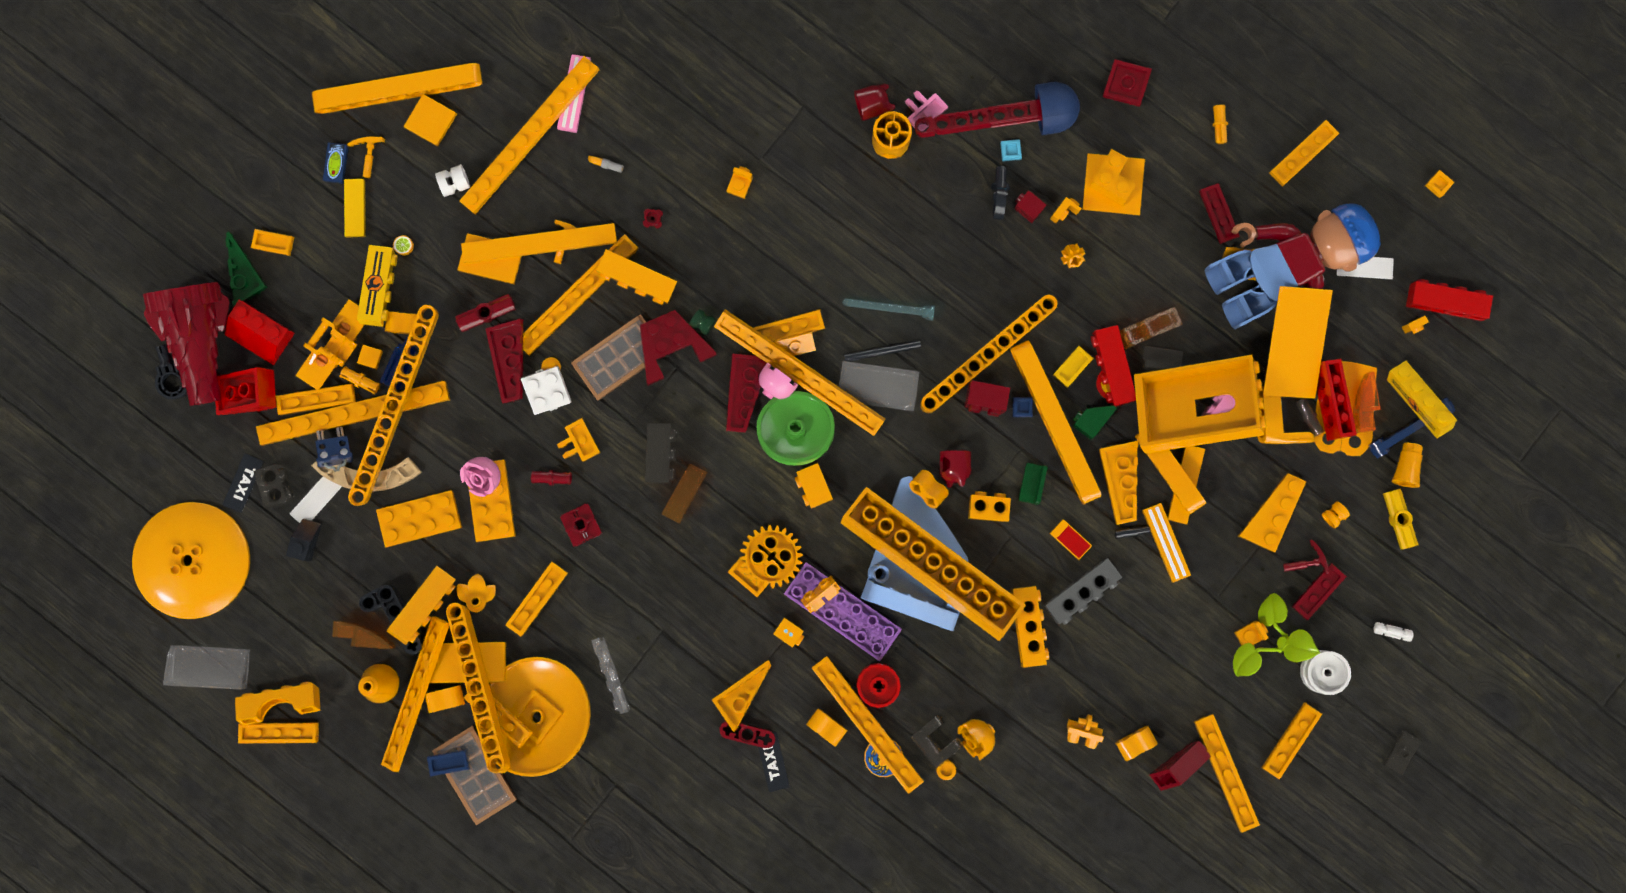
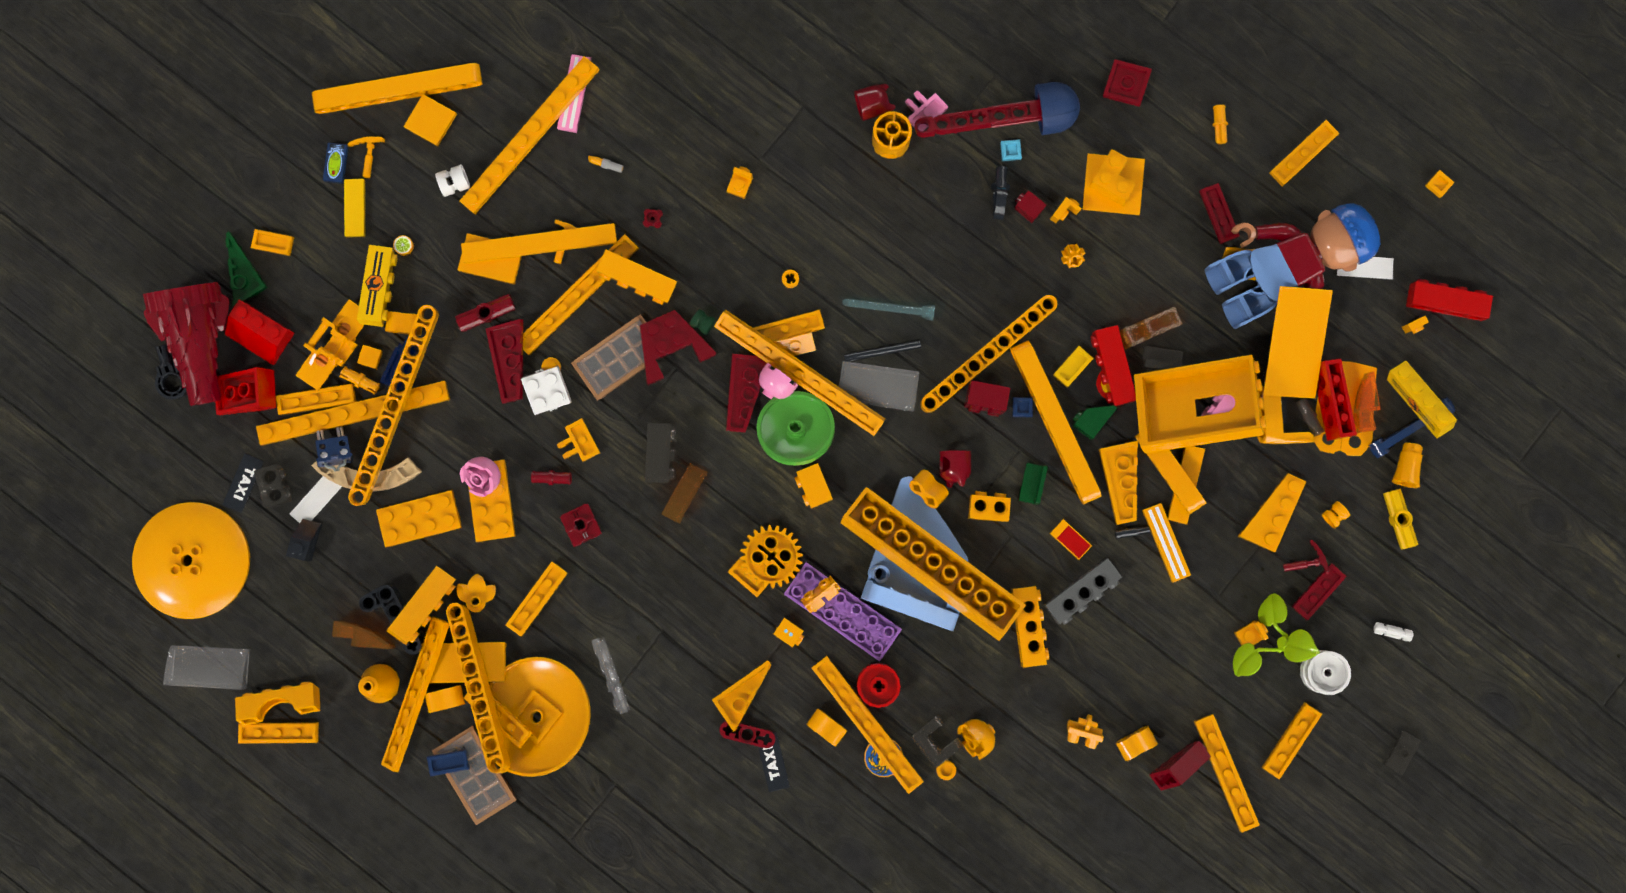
(796, 278): none -> light orange bush

